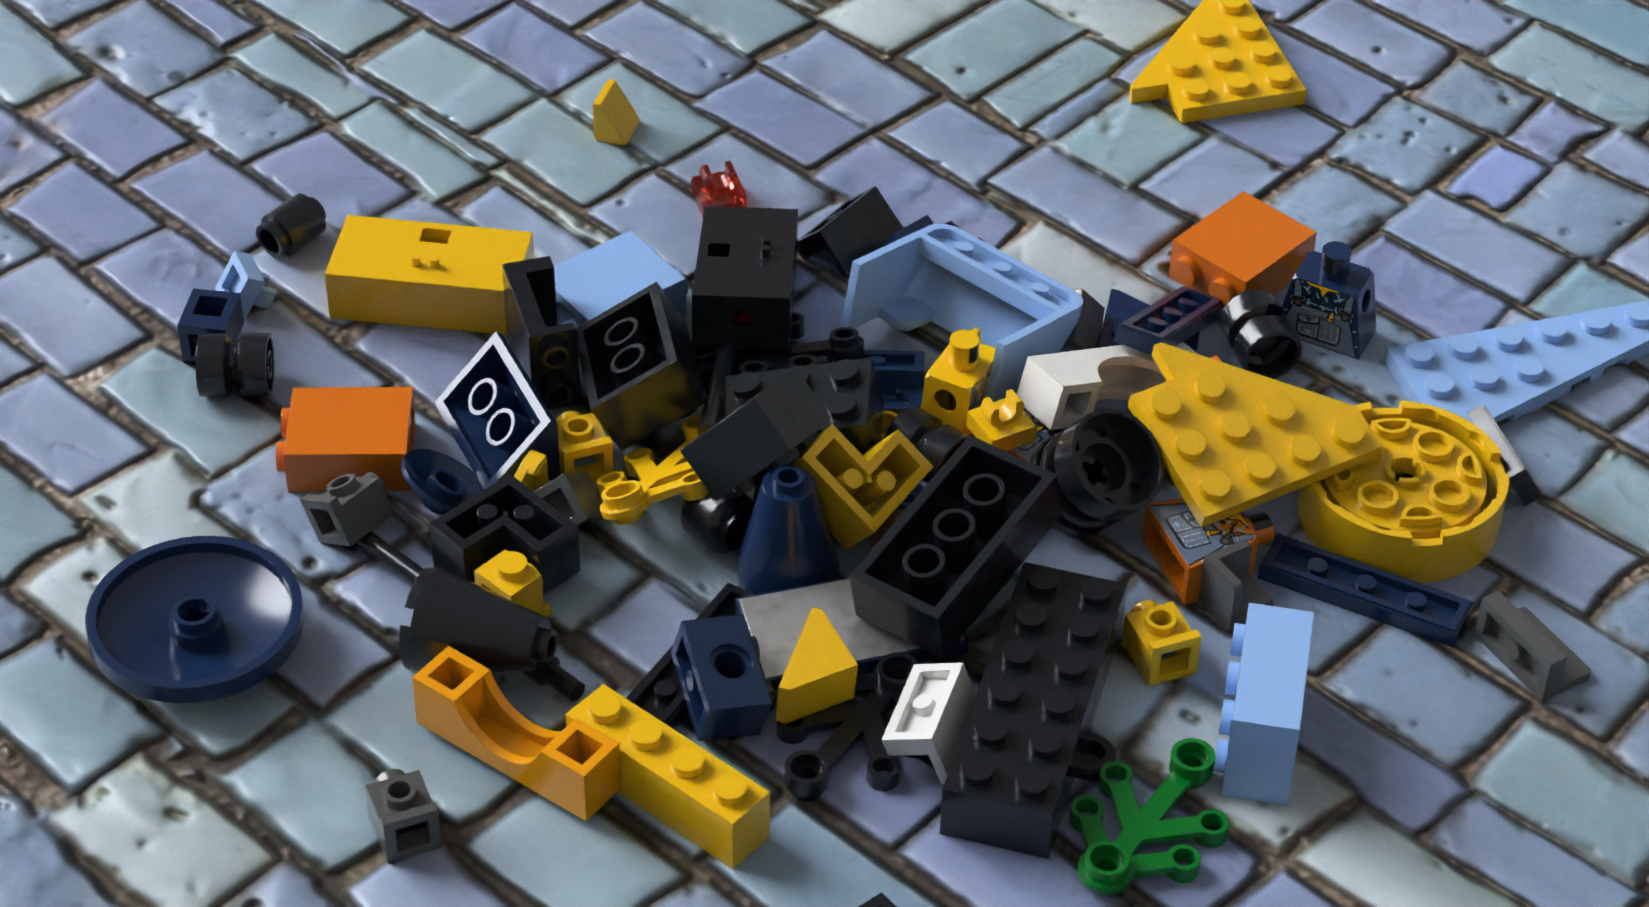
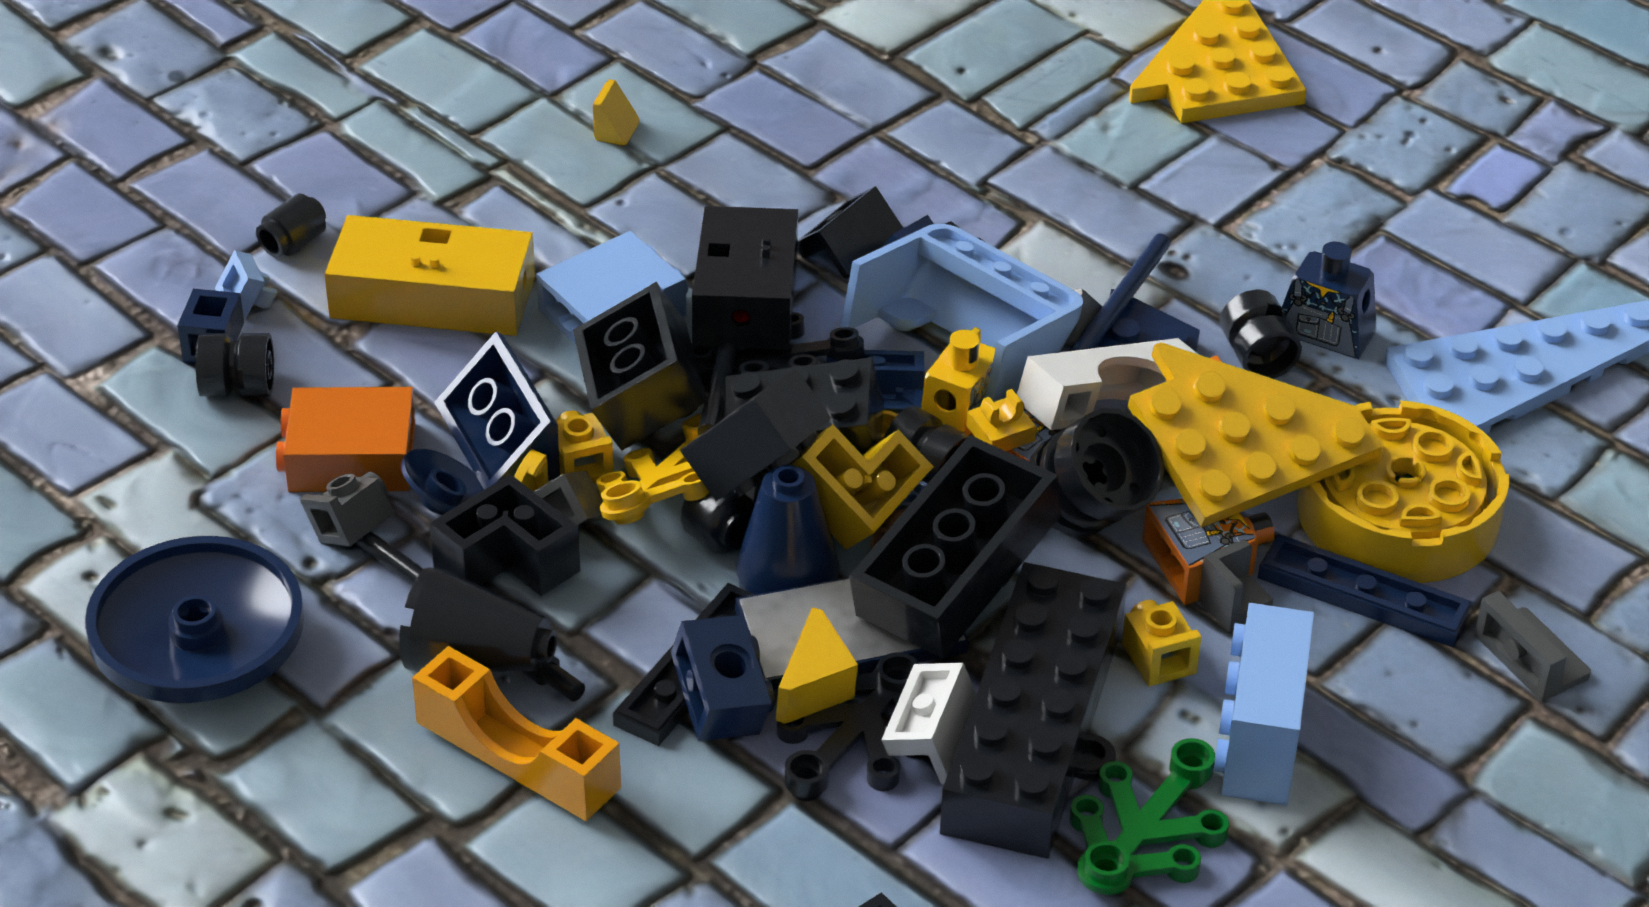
(399, 802): dark grey brick -> none
(514, 579): yellow brick -> none
(541, 346): black panel -> none
(680, 779): yellow brick -> none
(718, 188): clear red tile -> none
(1123, 293): none -> dark blue axle
(1169, 320): dark blue tile -> none
(1240, 250): orange brick -> none
(1518, 475): tile -> none

